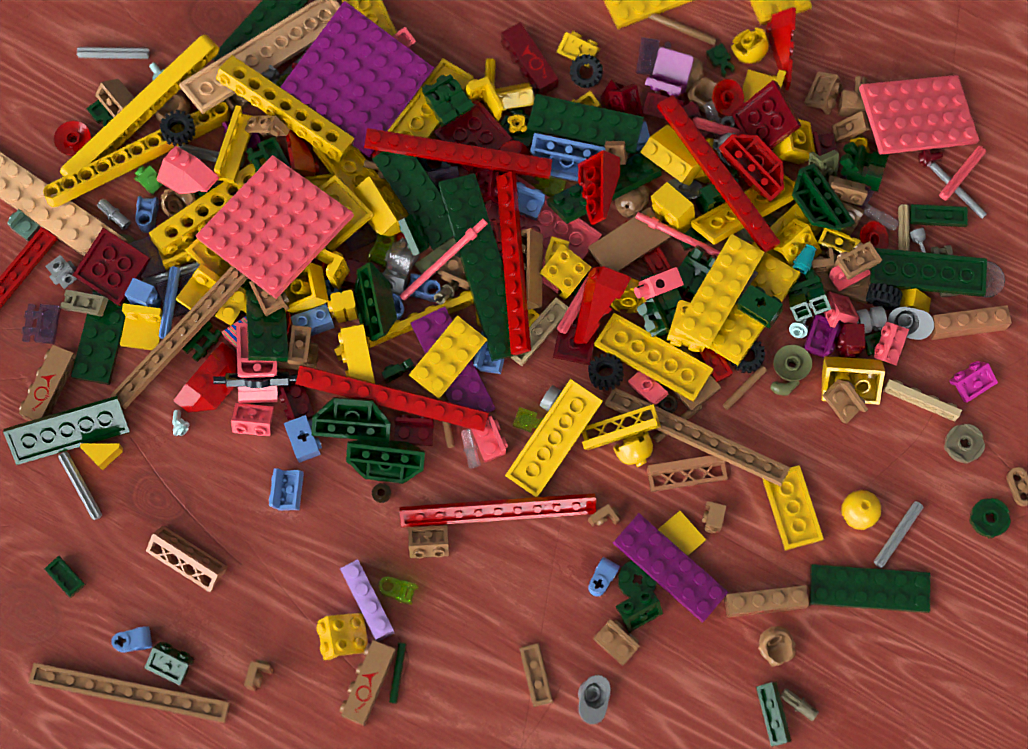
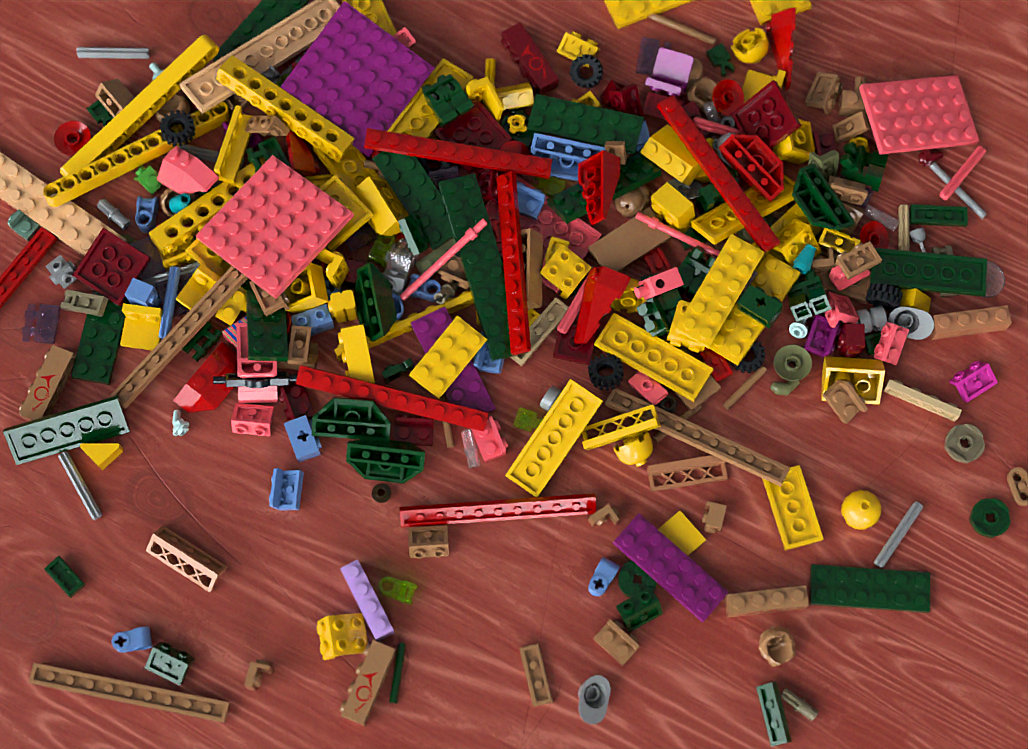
(179, 202): none -> teal cone

